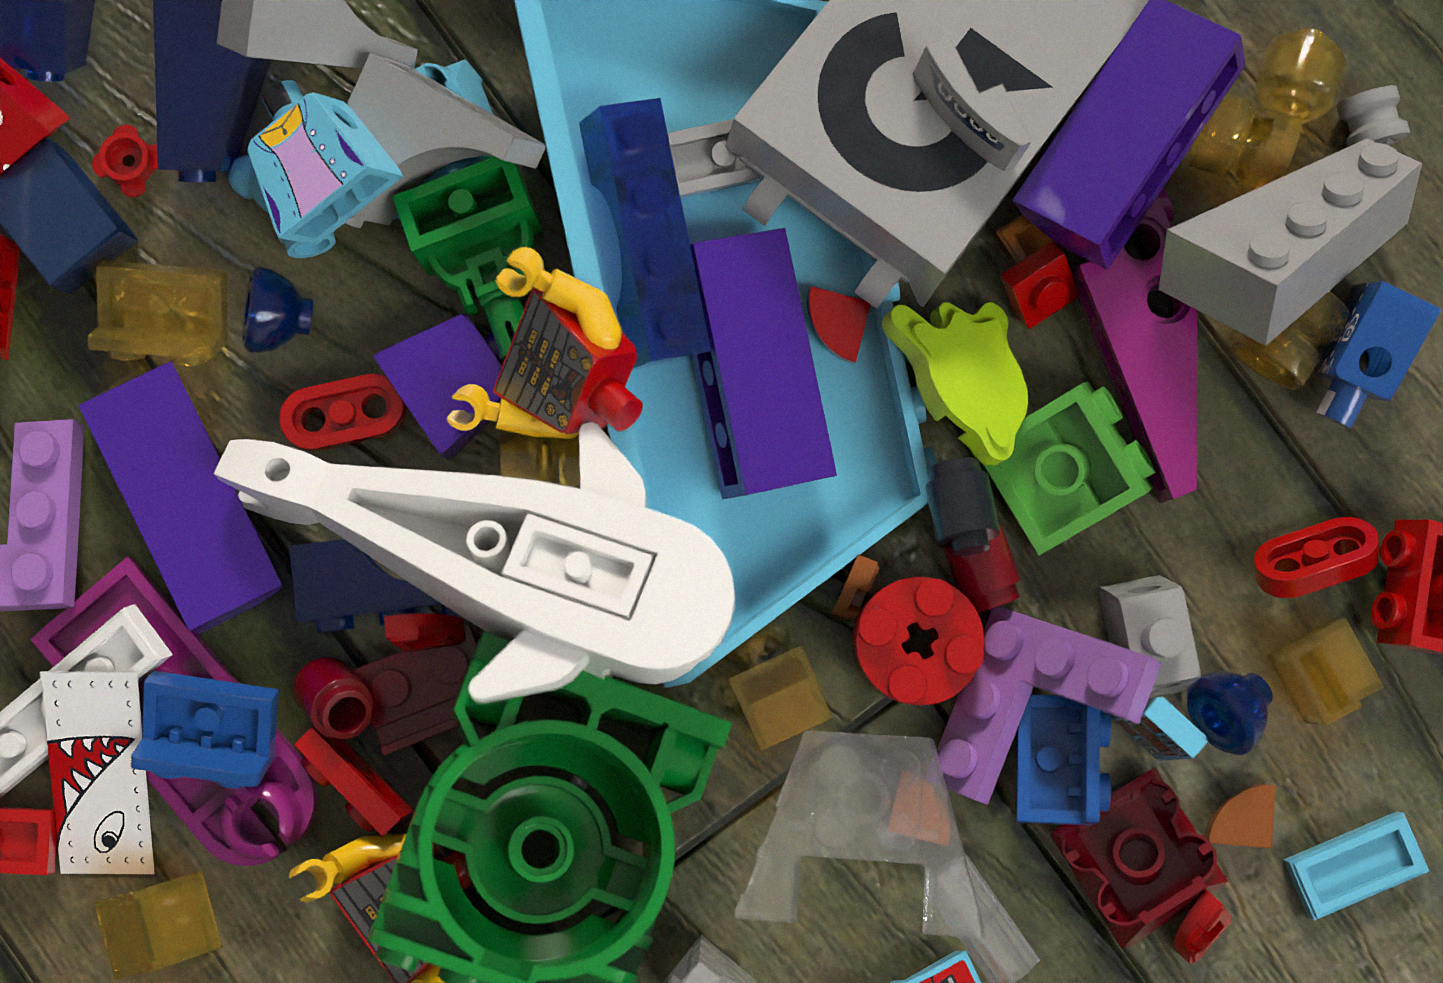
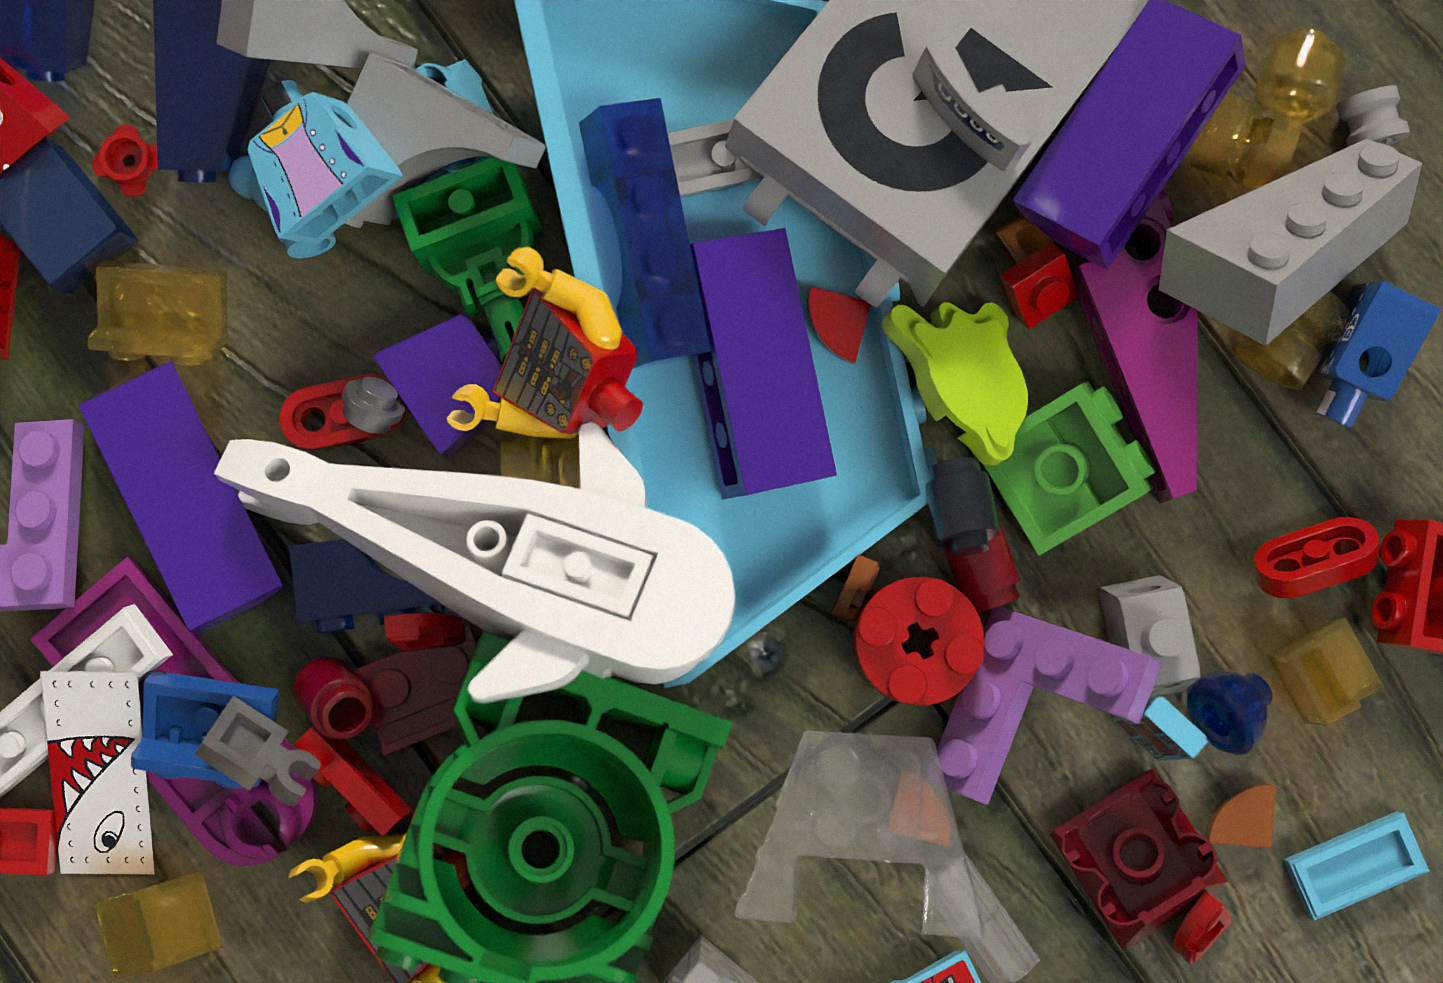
(248, 747): none -> flat silver plate
(273, 312): clear blue brick -> none
(372, 405): none -> flat silver plate
(780, 698): clear yellow piece -> none
(1060, 762): blue bracket -> none

